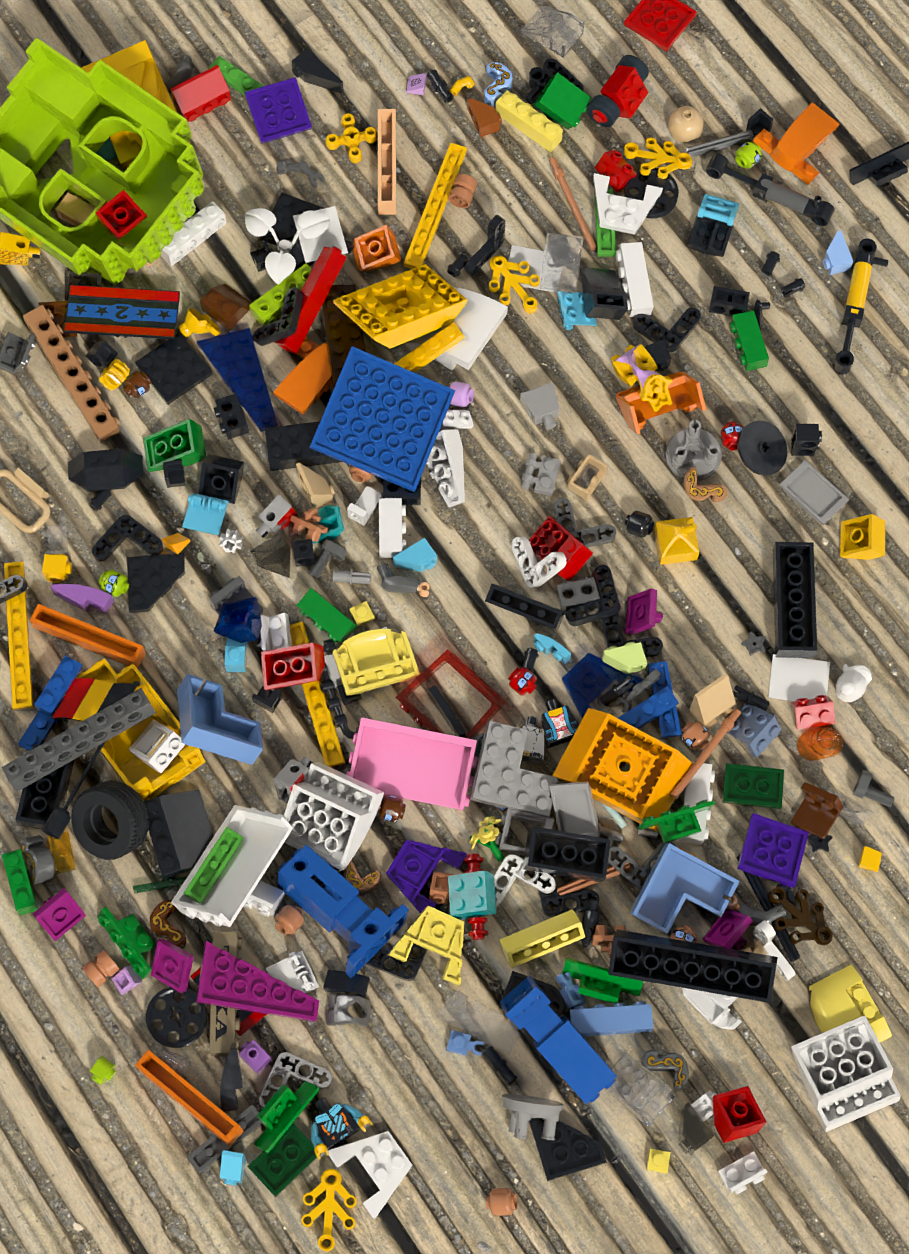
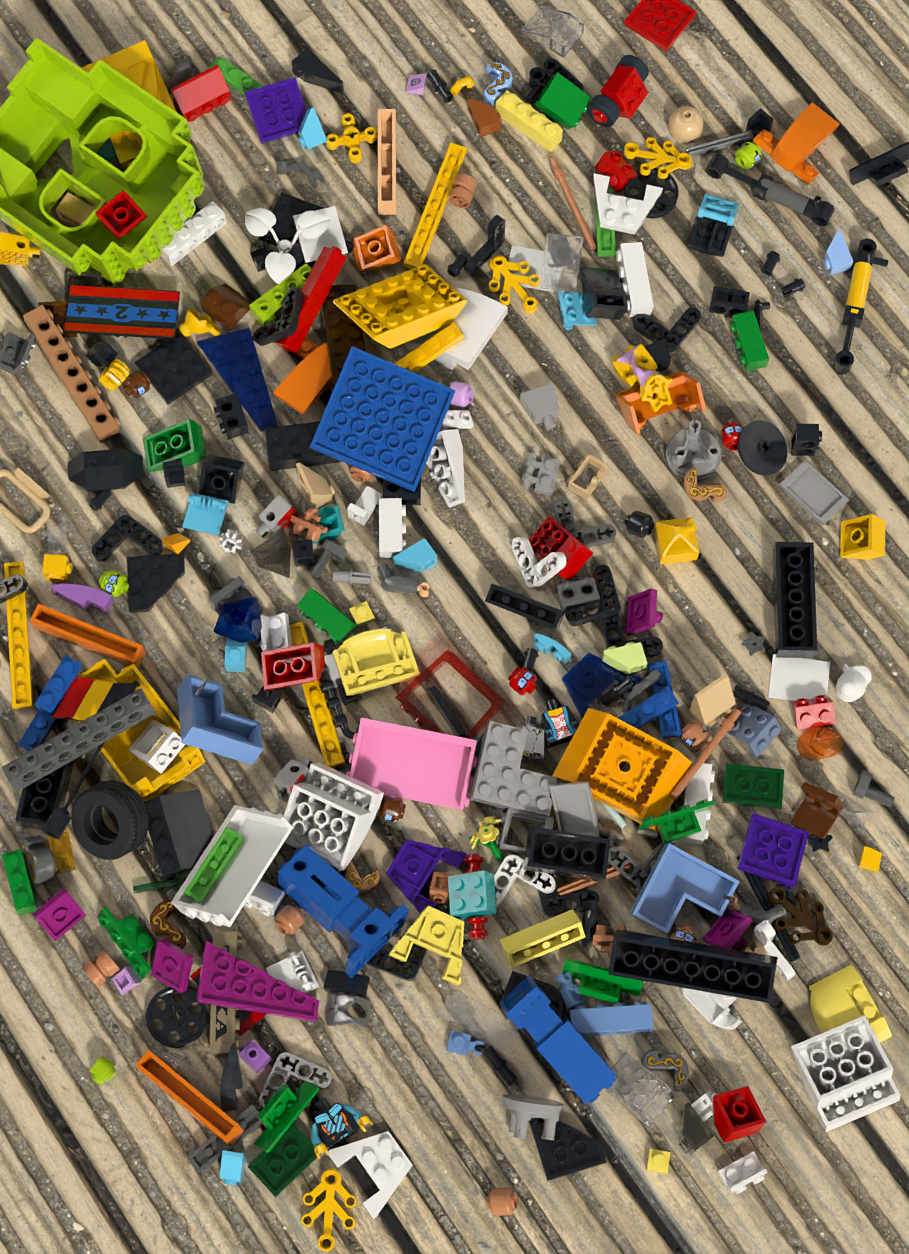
(311, 131): none -> medium azure slope

